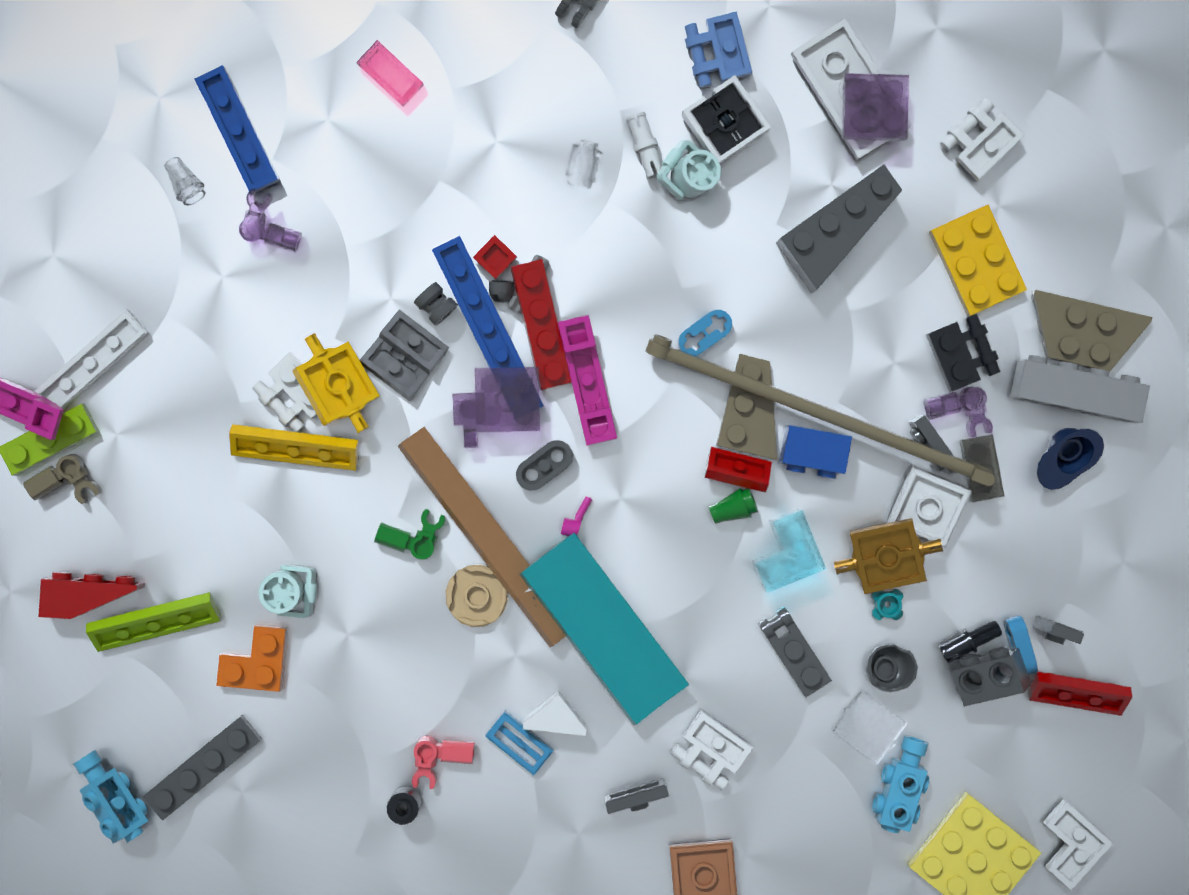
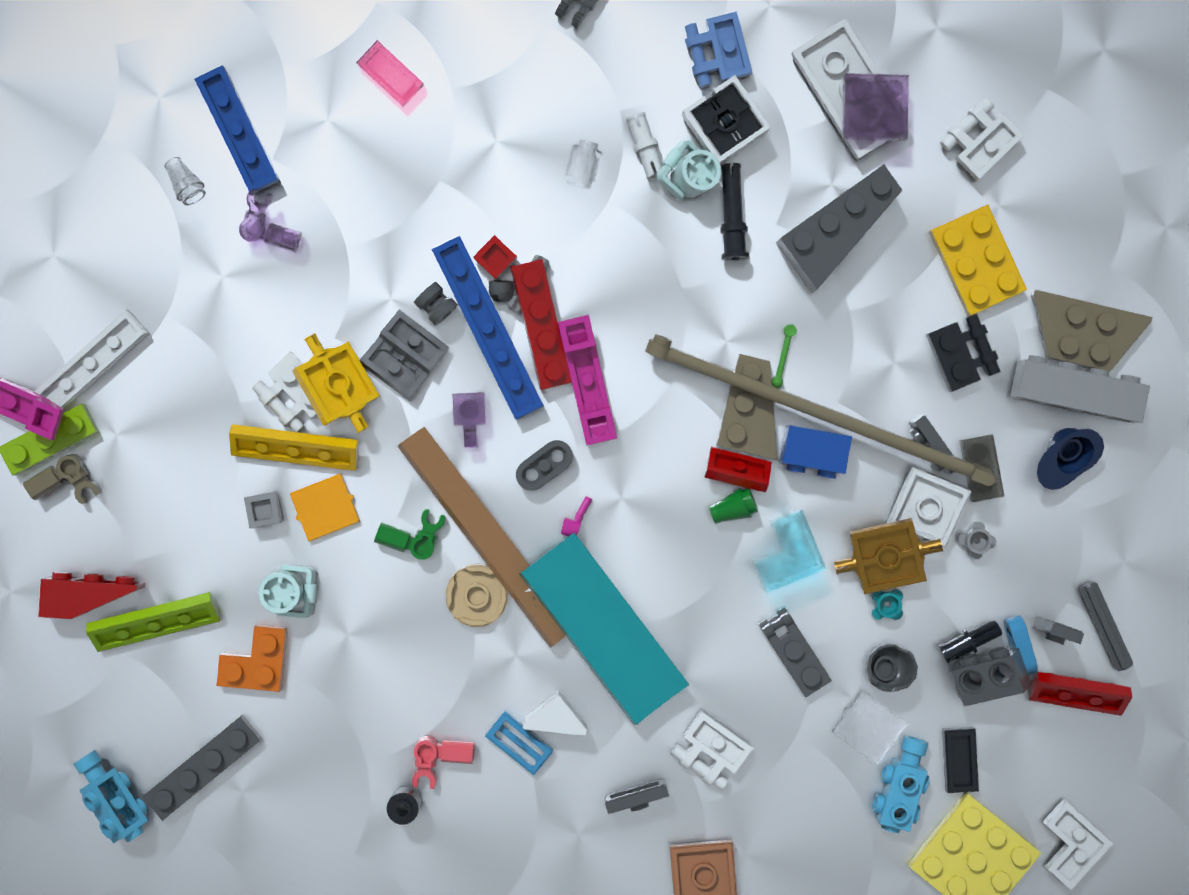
(263, 509): none -> light grey plate
(324, 507): none -> light orange piece
(507, 399): clear purple plate -> none
(700, 326): dark azure beam -> none
(733, 227): none -> black pin
(789, 331): none -> bright green hinge
(960, 759): none -> black tile
(970, 398): clear purple bar -> none
(977, 531): none -> light grey plate
(1106, 626): none -> dark grey axle

